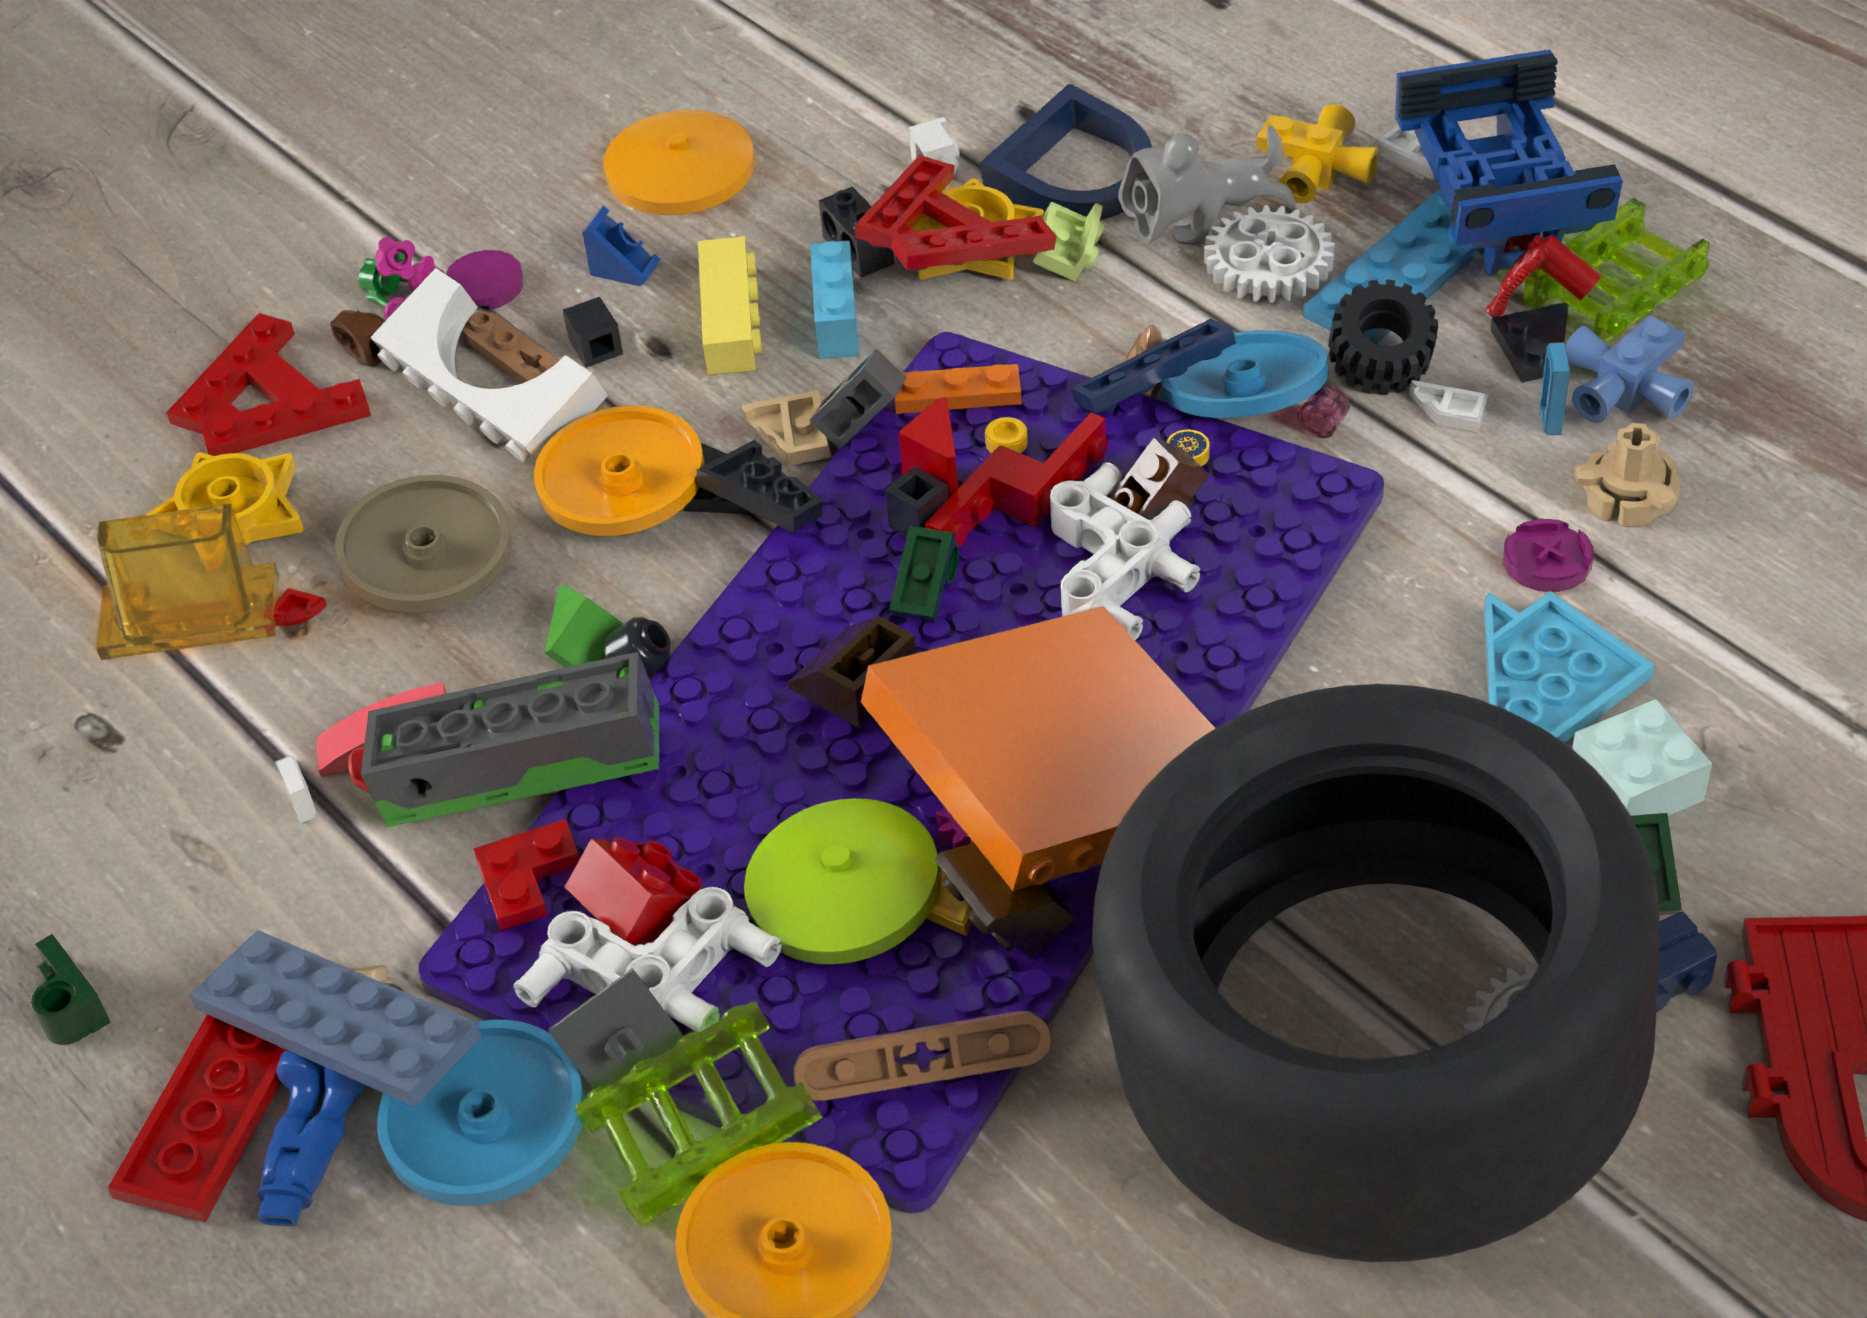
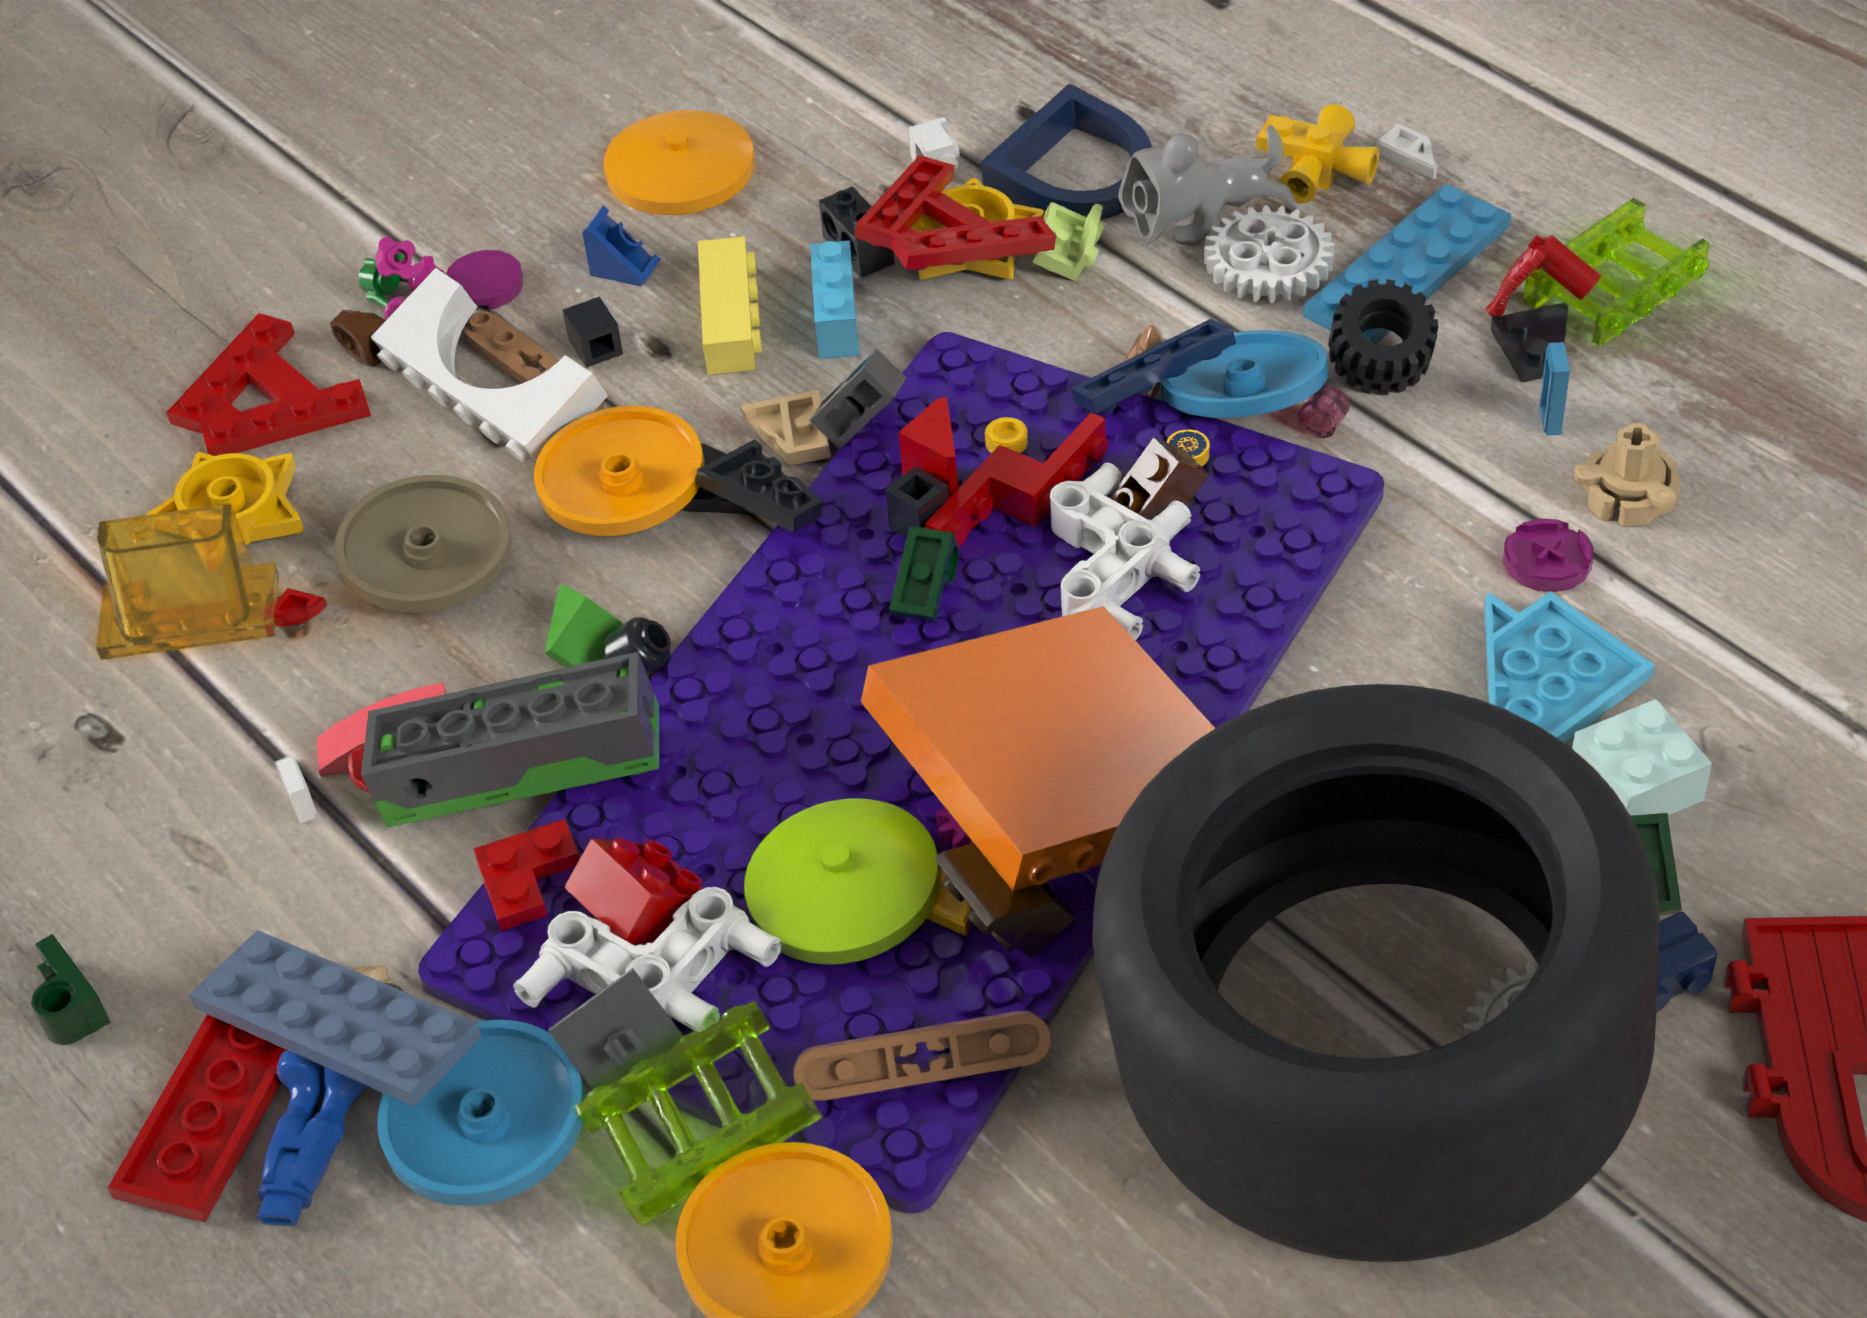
(839, 671): dark brown slope -> none
(962, 386): orange plate -> none
(1450, 405): white tile -> none
(1508, 183): blue container -> none
(1628, 371): medium blue brick -> none

